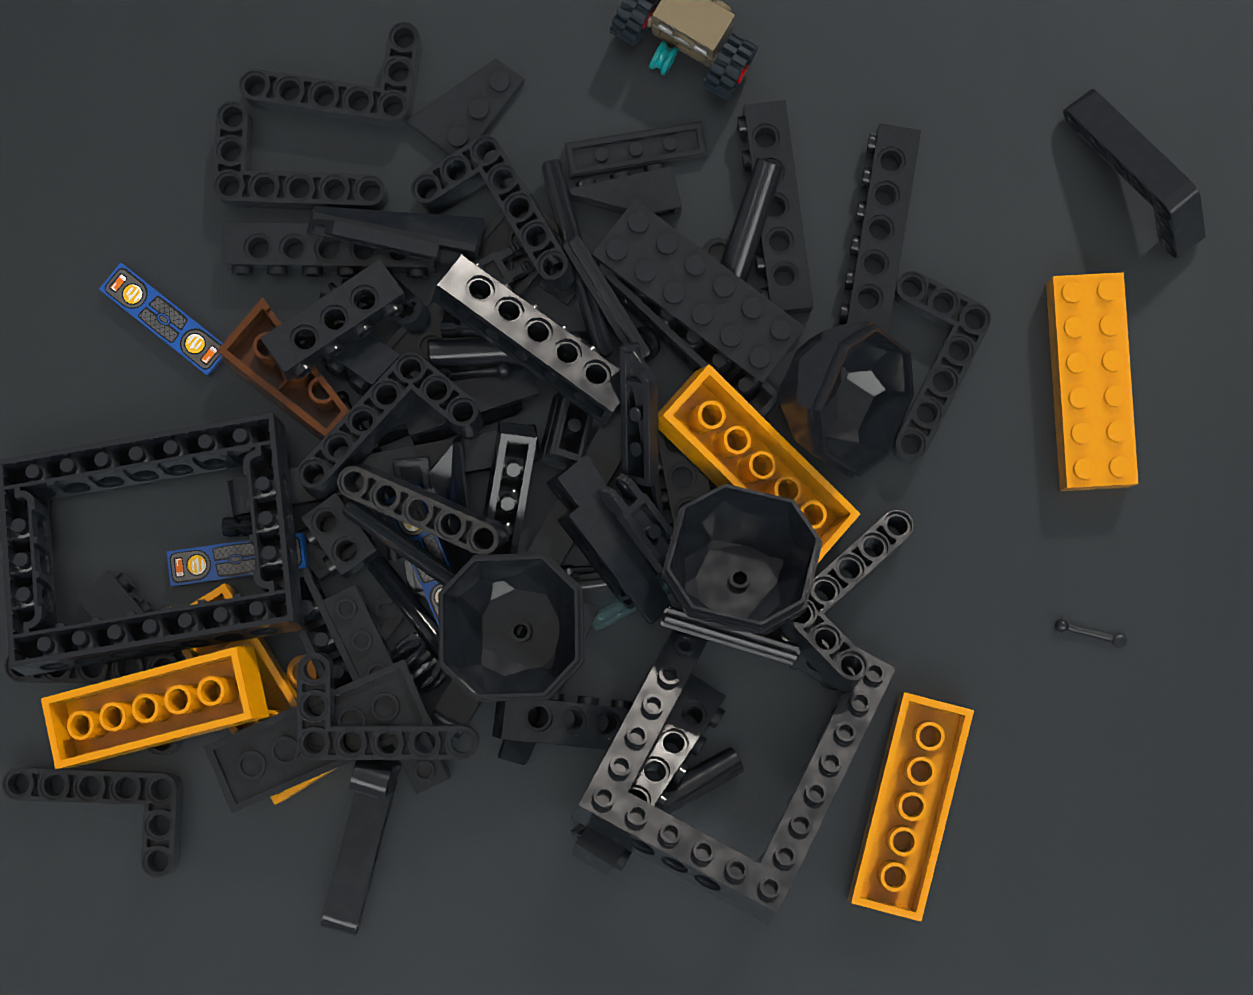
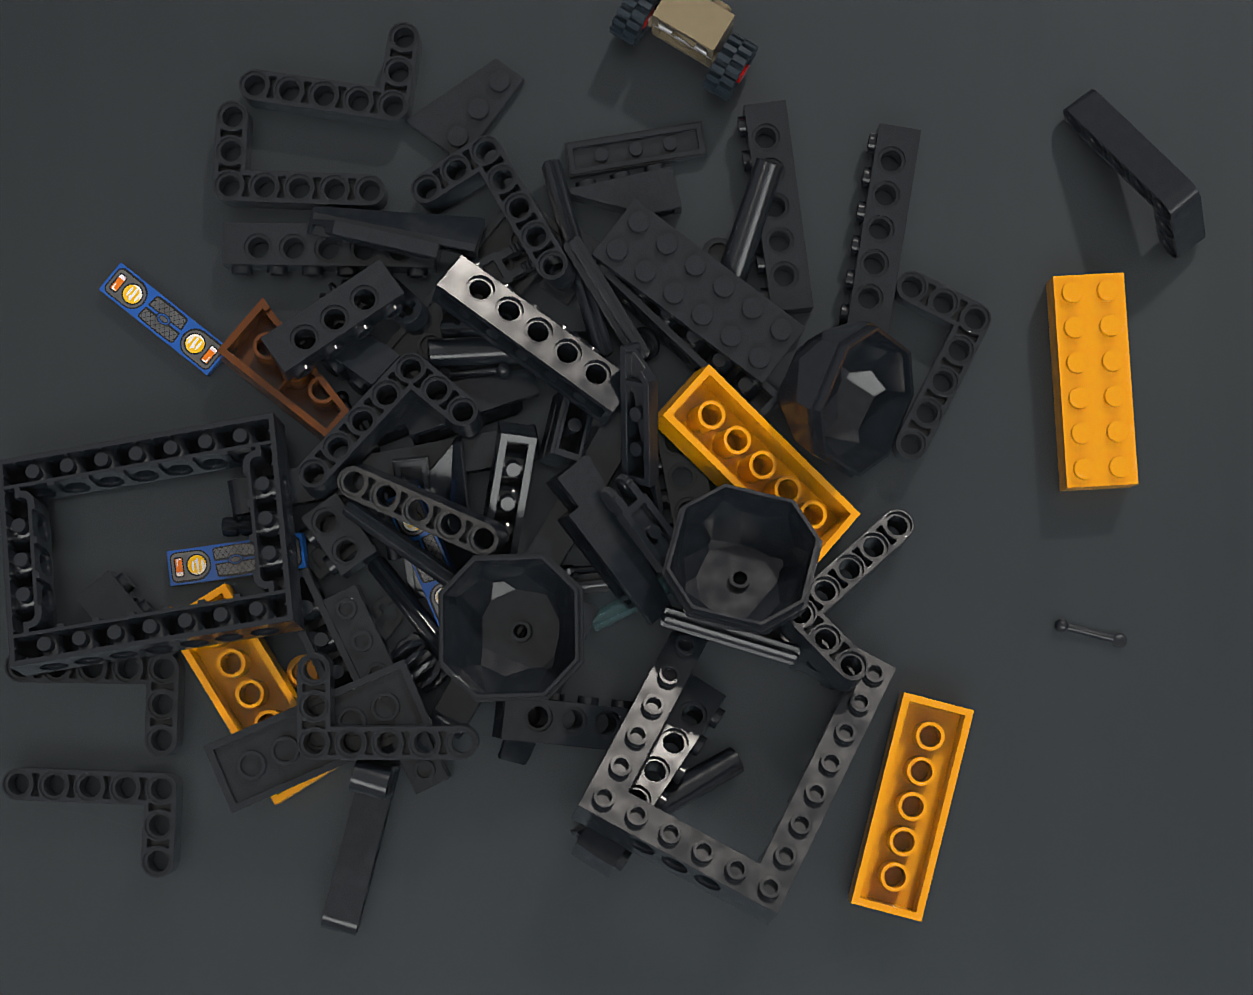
(155, 707): light orange brick -> none
(663, 58): teal bush -> none

